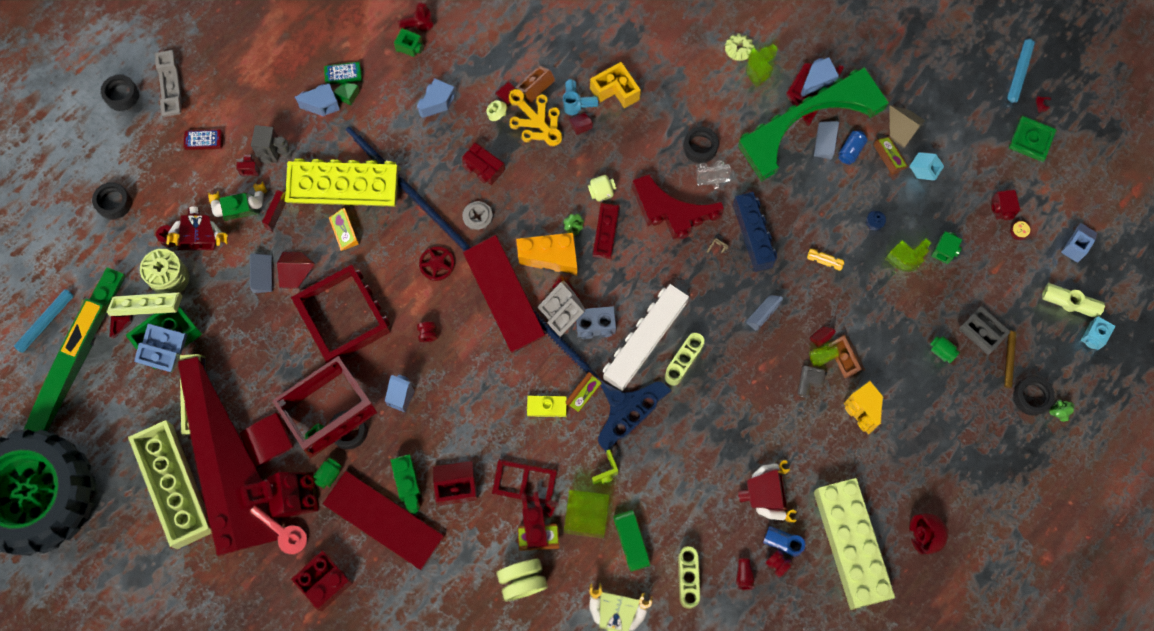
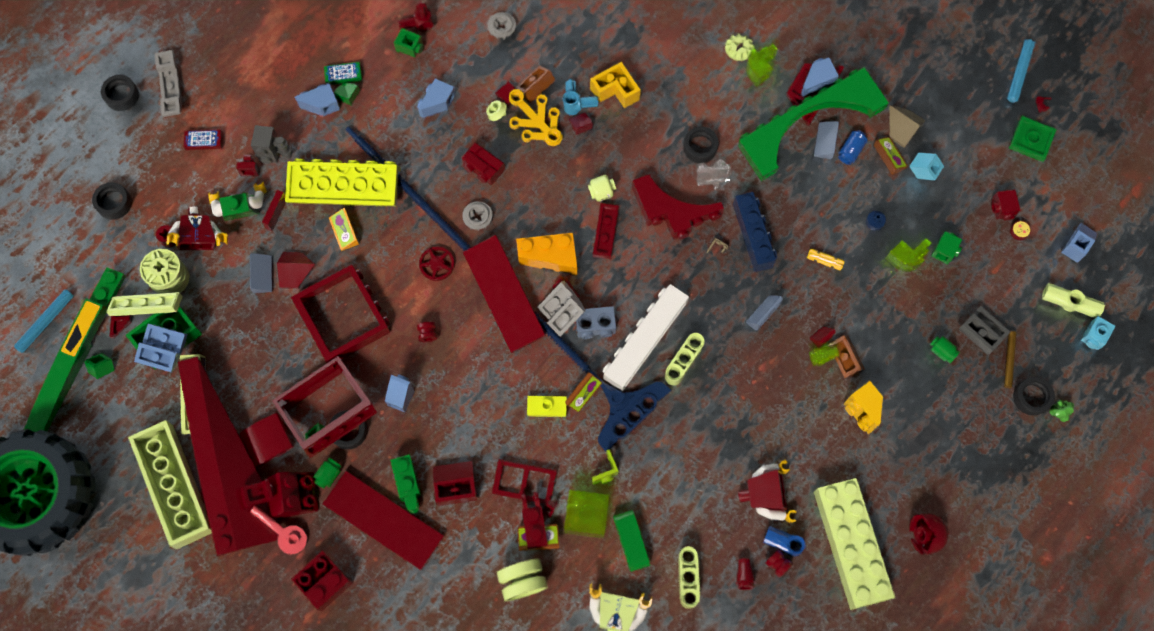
(99, 365): none -> green slope
(501, 18): none -> light grey gear
(573, 224): bright green piece -> none
(810, 377): flat silver piece -> none

